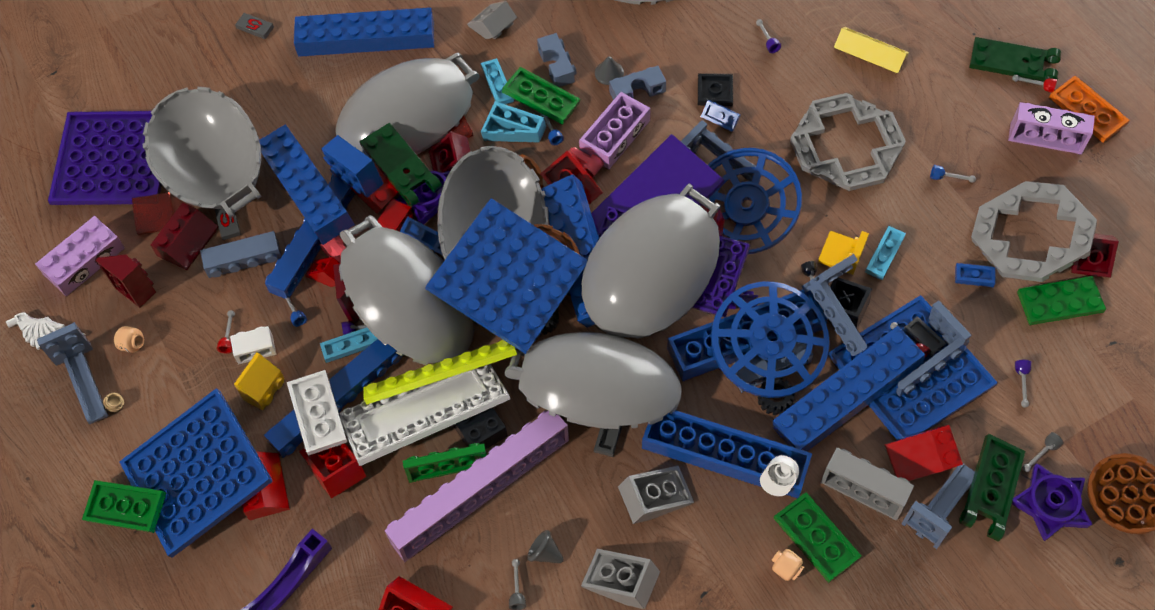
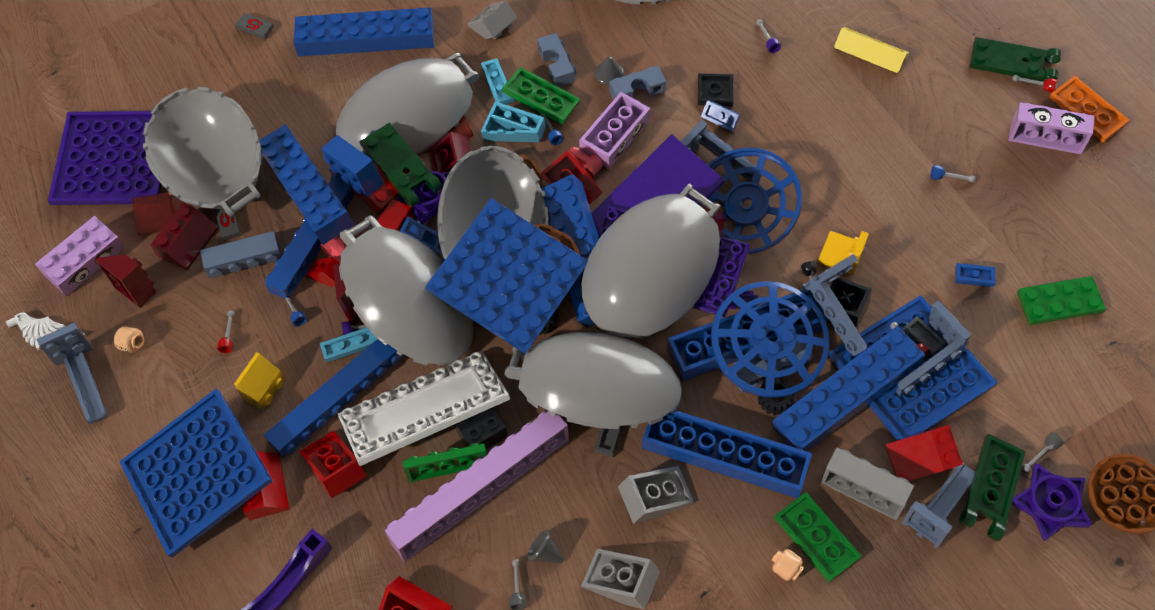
(113, 402): tan plate -> none
(124, 506): green plate -> none
(248, 343): white brick -> none
(316, 412): white plate -> none
(438, 371): neon yellow plate -> none
(779, 475): white cap -> none
(831, 169): light grey plate -> none
(885, 253): medium azure plate -> none
(1023, 368): hinge -> none
(1057, 258): light grey plate -> none
(1101, 257): dark red slope -> none

